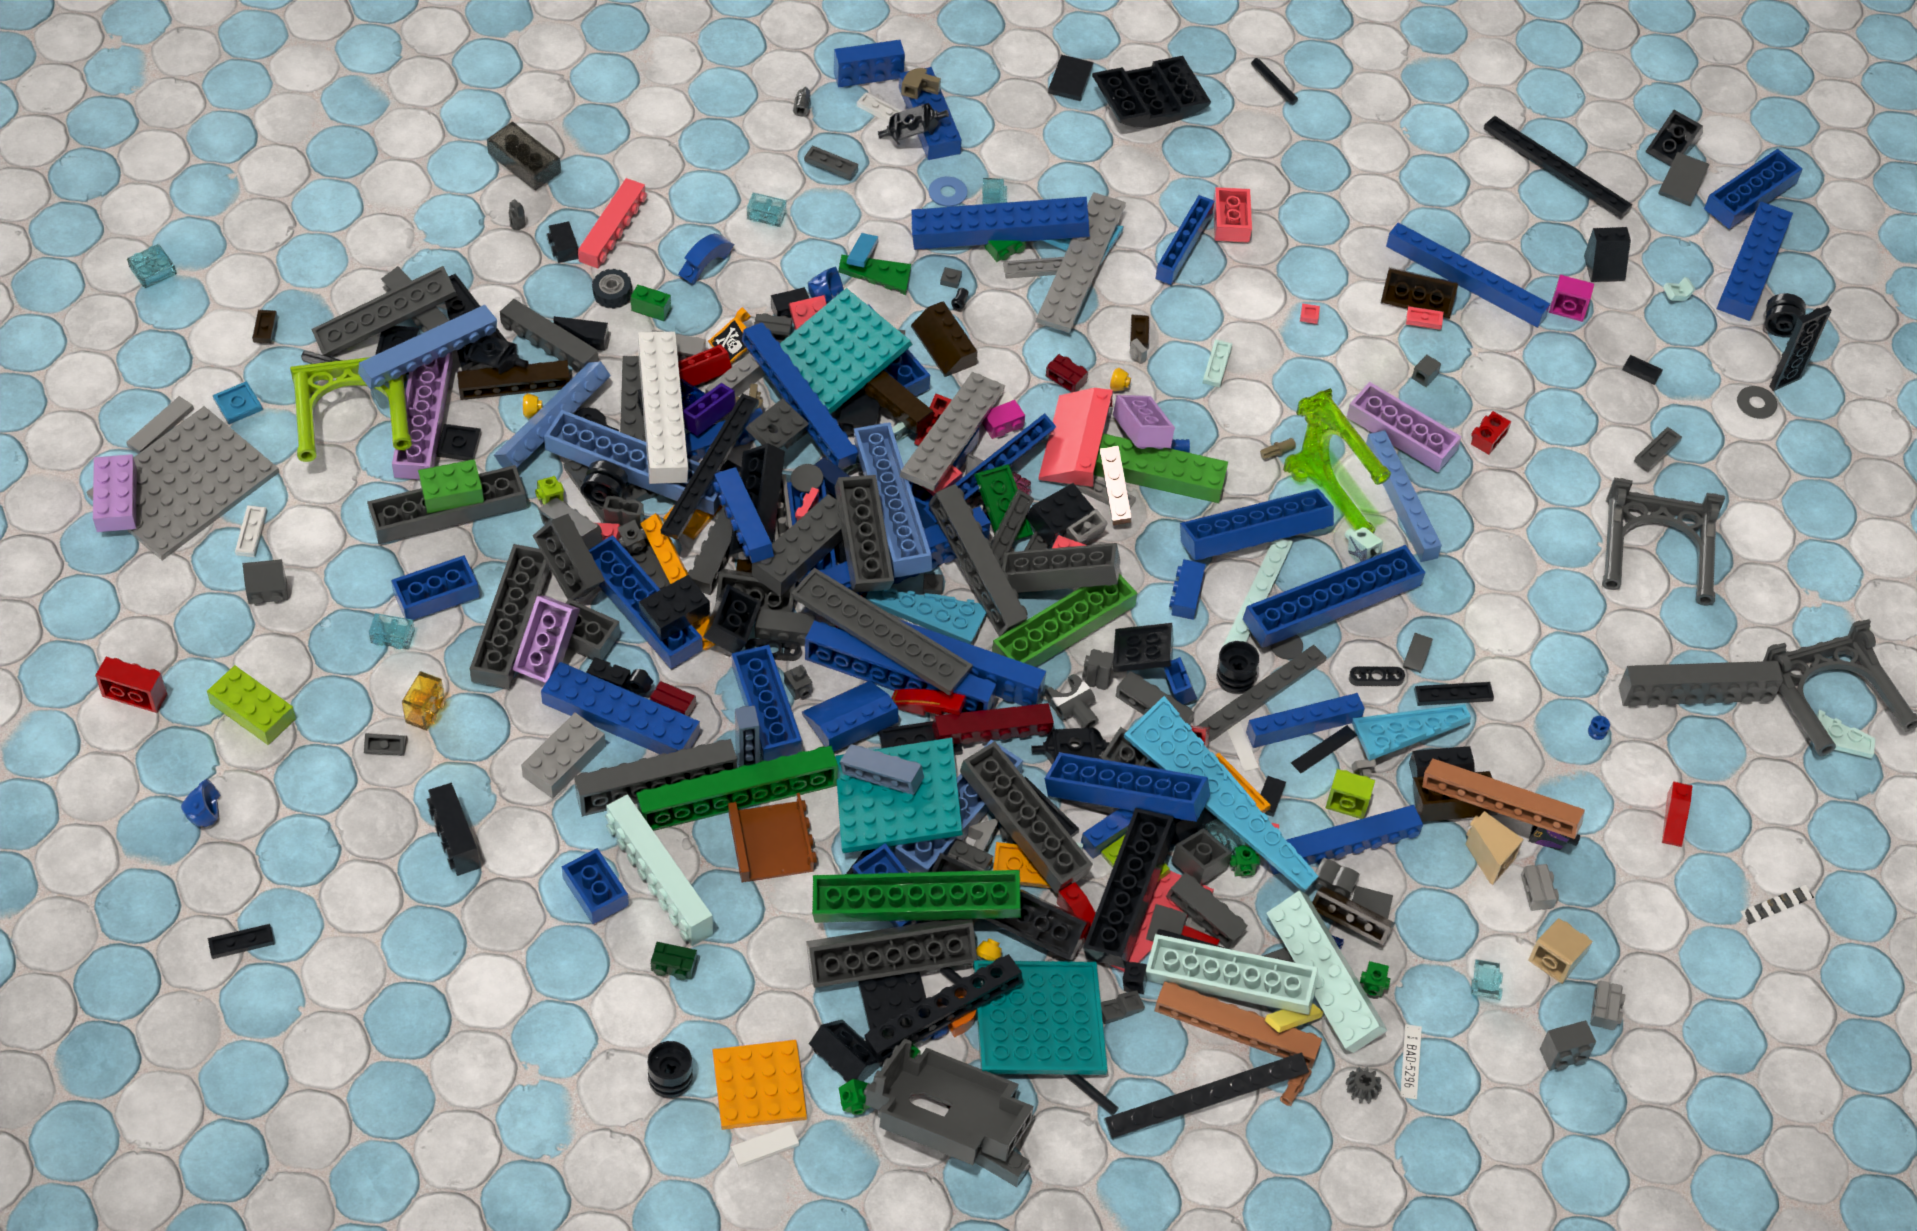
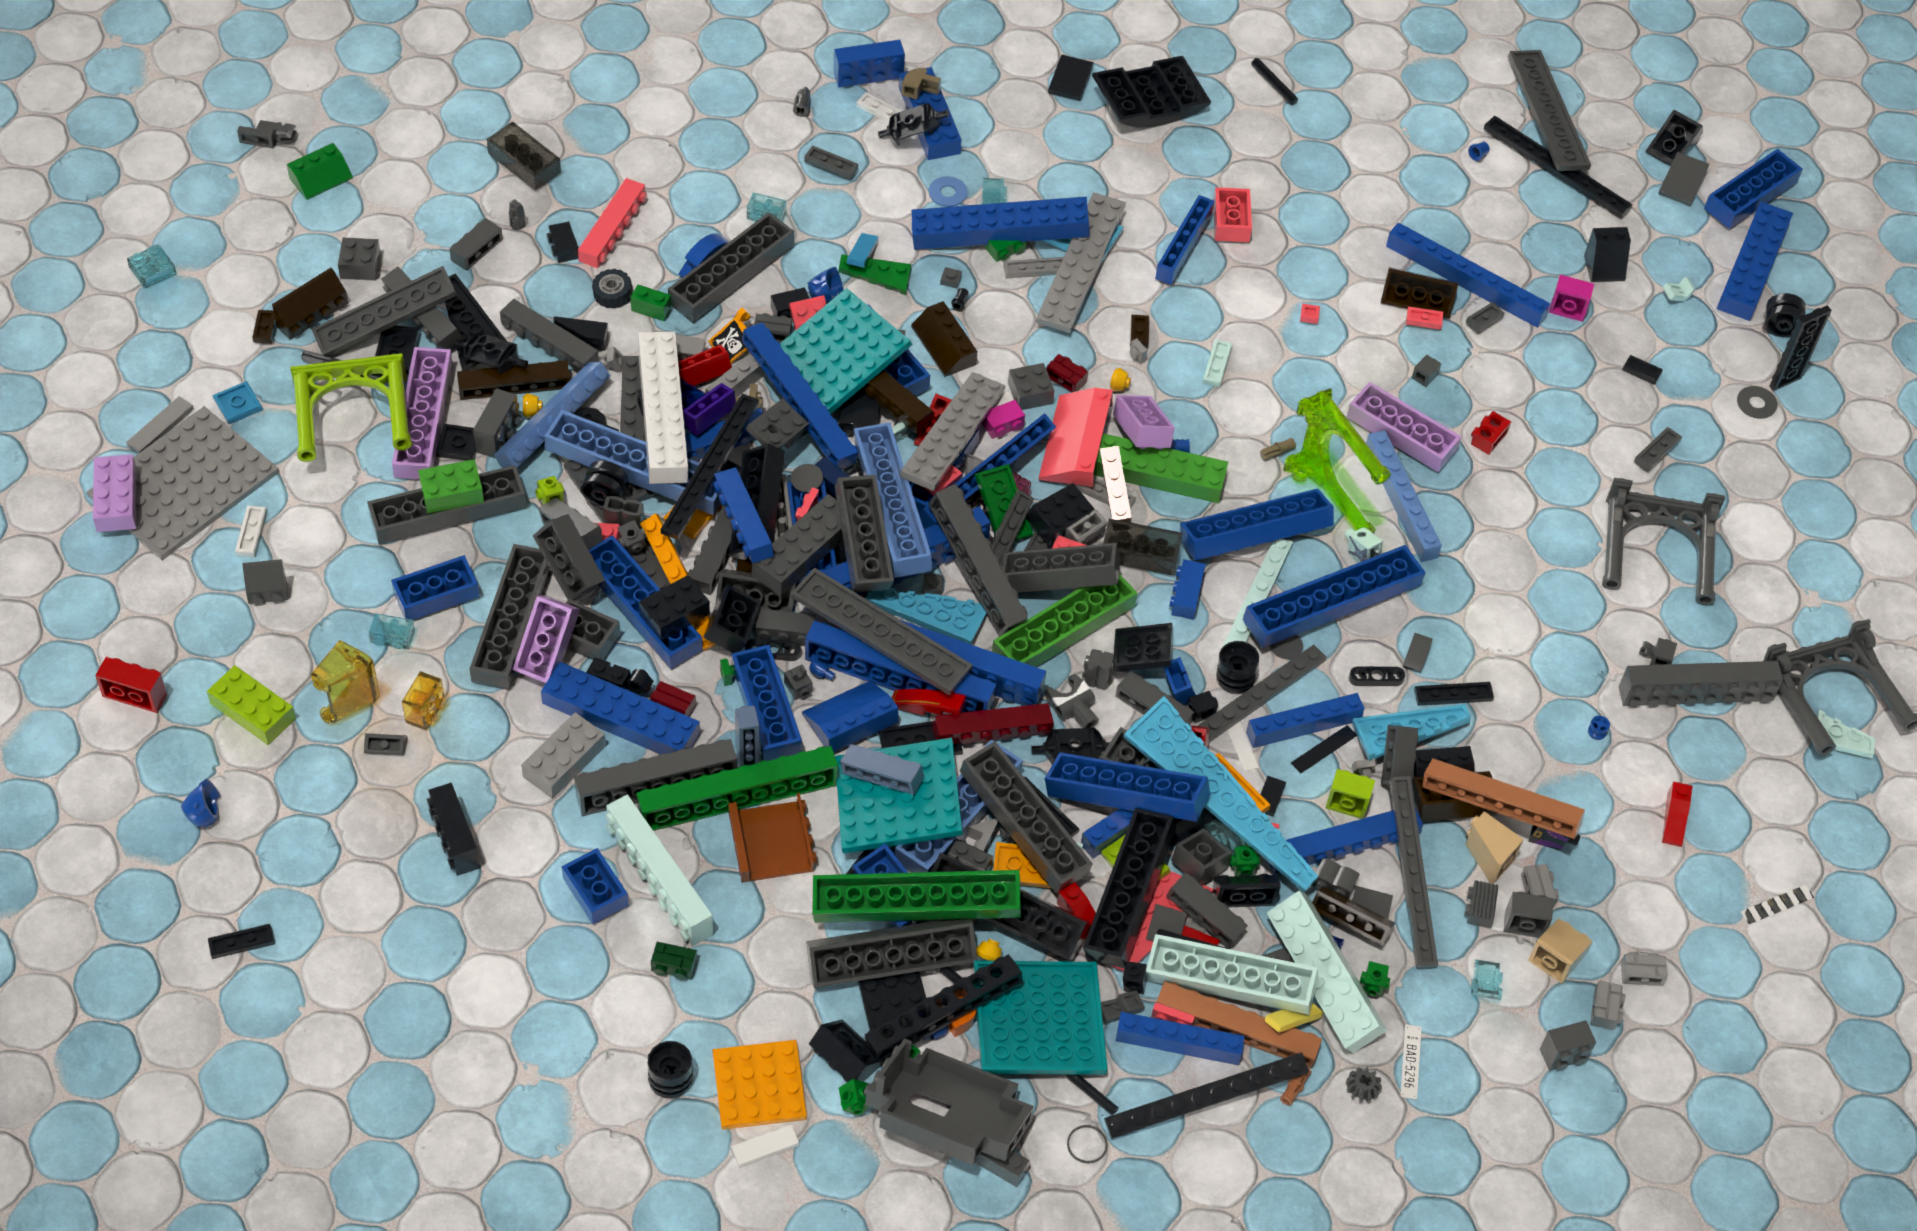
(267, 134): none -> dark grey plate
(309, 304): none -> dark brown slope
(319, 171): none -> green slope
(348, 680): none -> clear yellow windscreen
(359, 259): none -> dark grey brick
(427, 347): medium blue brick -> none
(476, 244): none -> dark grey brick
(496, 423): none -> dark grey brick
(613, 359): none -> light grey tile
(727, 672): none -> green plate
(731, 266): none -> dark grey brick
(821, 670): none -> blue cylinder
(1031, 386): none -> dark grey brick
(1093, 1127): none -> dark grey piece
(1145, 546): none -> clear smoke brick
(1170, 1014): none -> coral plate
(1180, 1038): none -> blue brick
(1203, 706): none -> black brick
(1247, 890): none -> black slope
(1399, 752): none -> dark grey brick
(1413, 872): none -> dark grey plate
(1477, 151): none -> blue piece
(1482, 903): none -> dark grey brick
(1485, 317): none -> dark grey plate
(1528, 914): none -> dark grey brick
(1549, 110): none -> dark grey plate
(1644, 969): none -> light grey brick
(1661, 653): none -> dark grey brick

